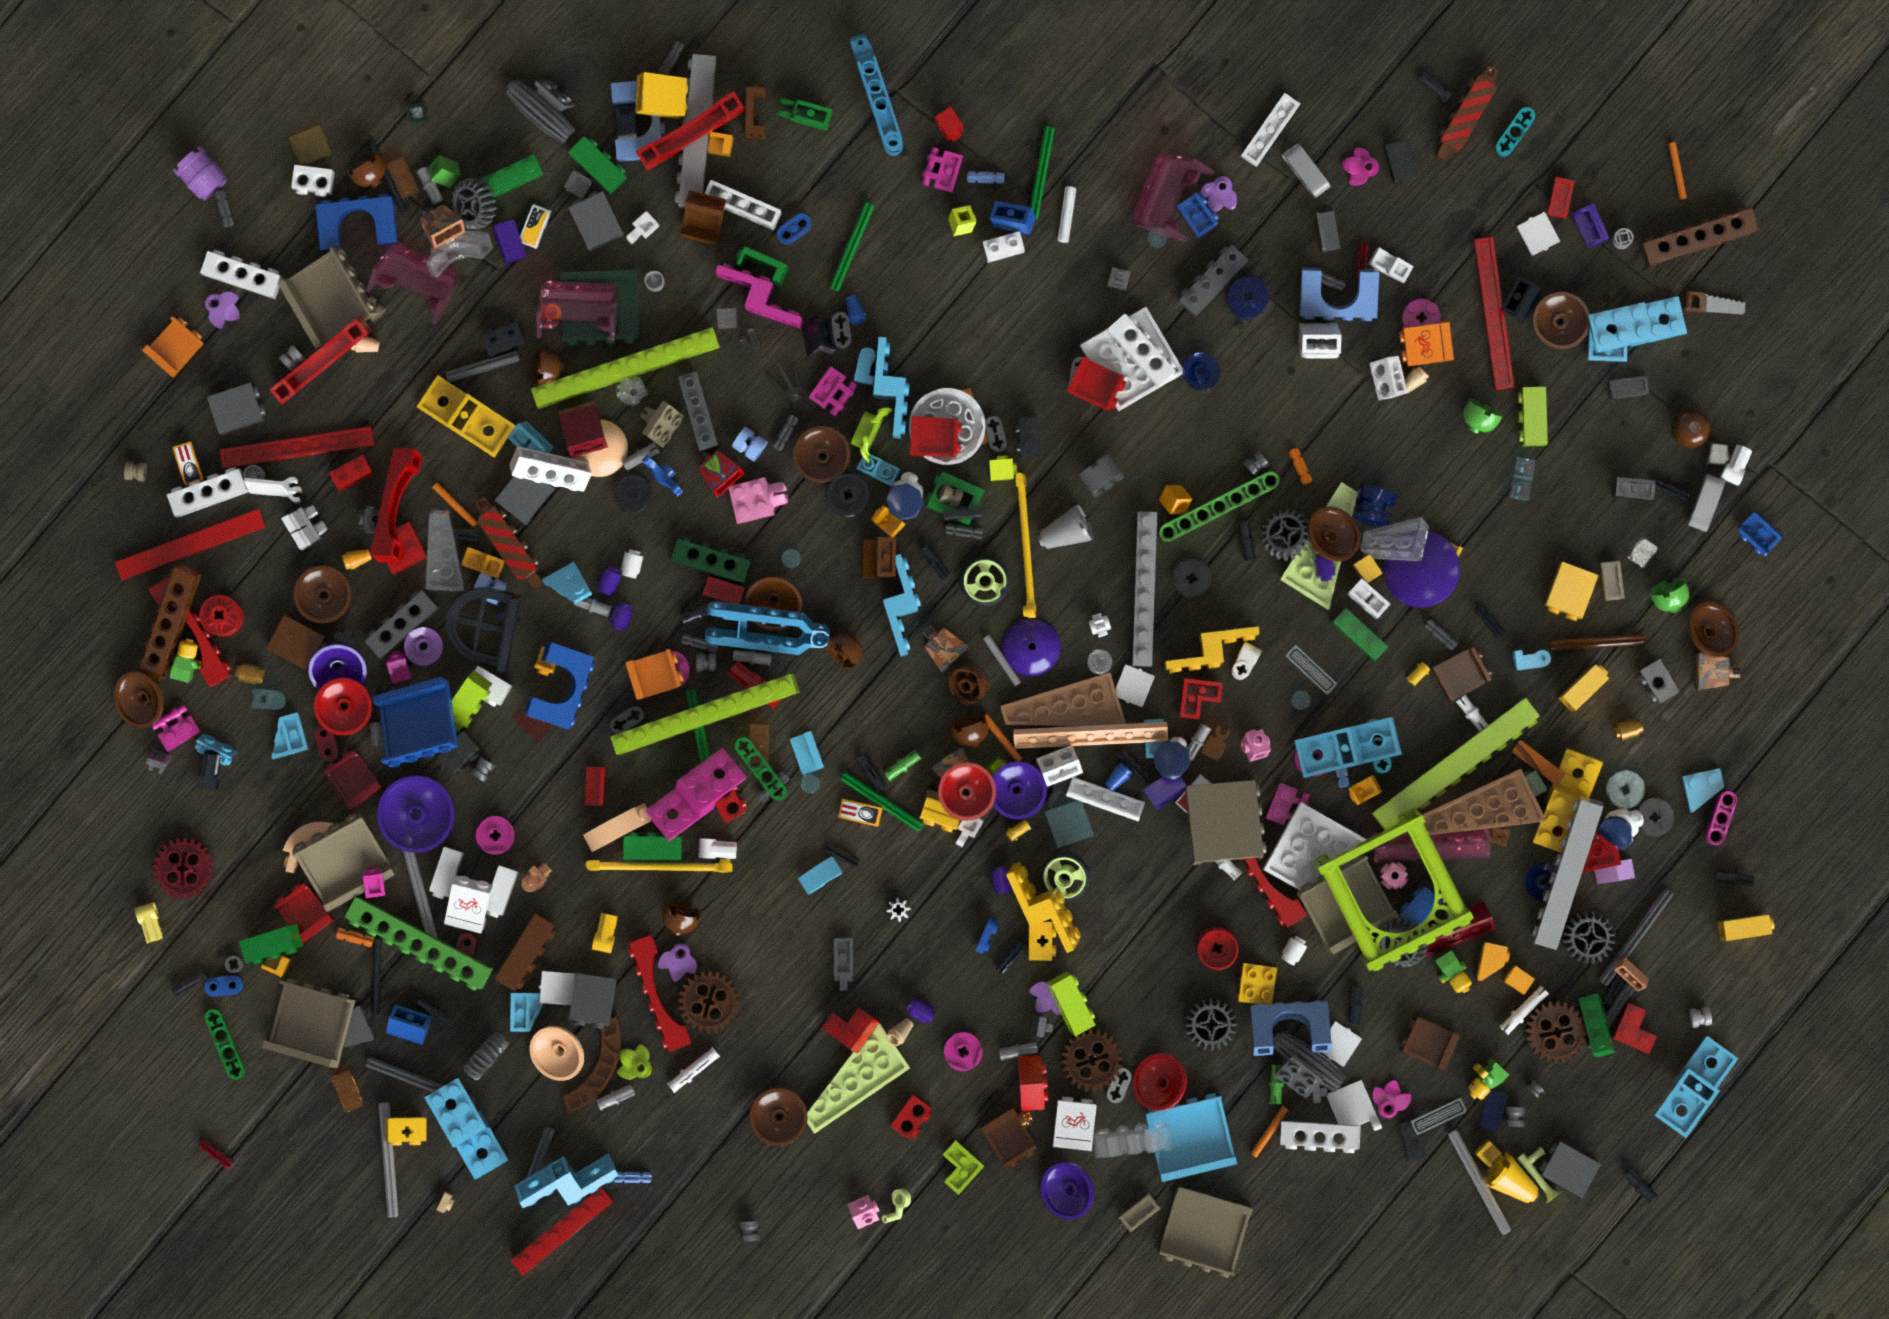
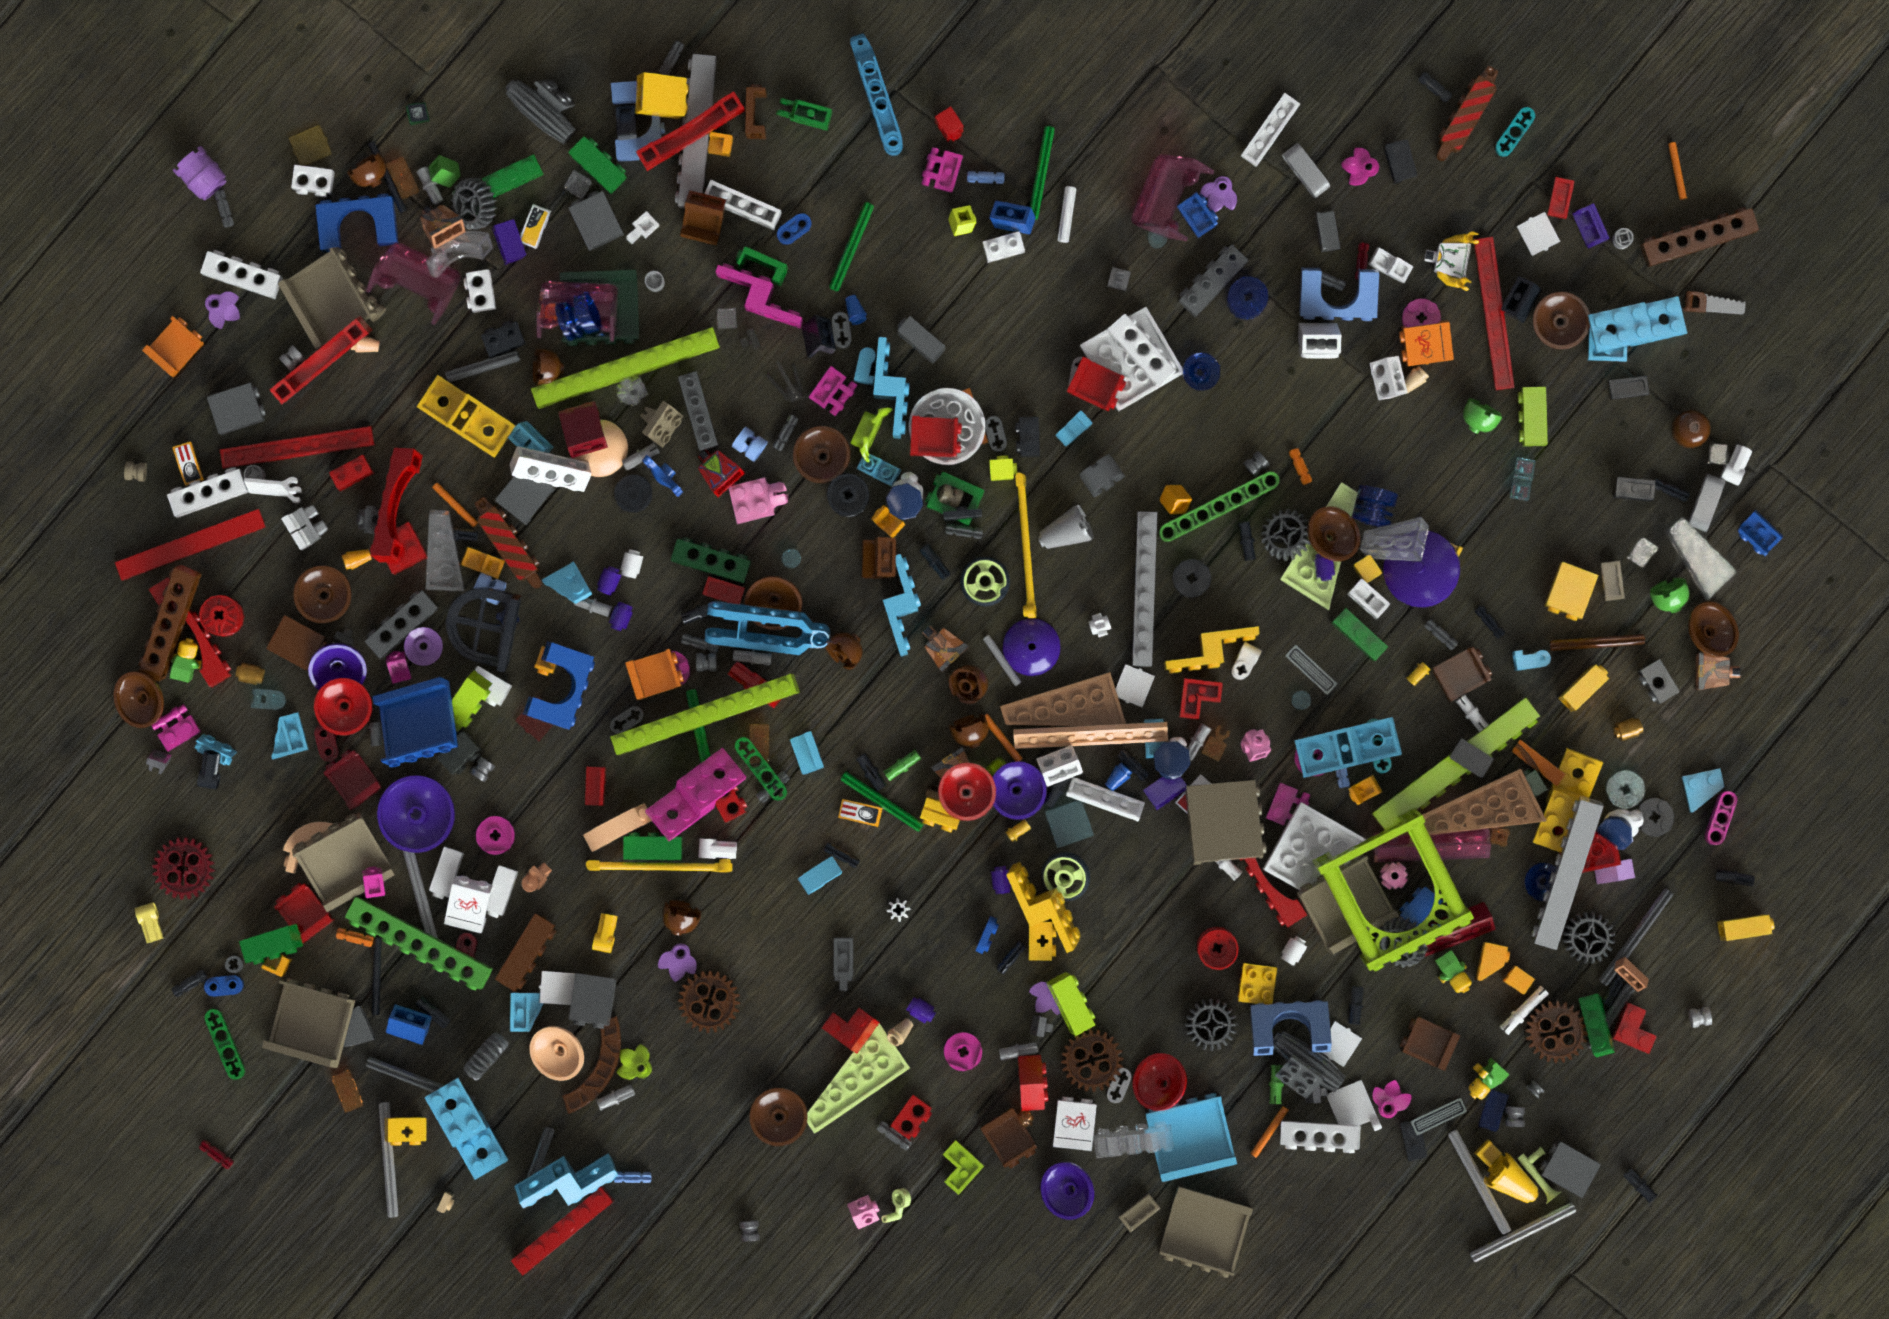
(485, 290): none -> white brick
(578, 316): none -> clear blue wheel
(674, 1034): red arch -> none
(691, 1071): white pin -> none
(810, 783): clear light blue tile -> none
(894, 1135): none -> dark grey axle
(920, 339): none -> dark grey brick
(968, 828): white plate -> none
(1074, 428): none -> medium azure leg
(1099, 662): clear wheel -> none
(1452, 259): none -> torso
(1471, 758): none -> black panel
(1523, 1232): none -> light grey axle
(1696, 1086): medium azure bracket -> none
(1702, 560): none -> clear wedge

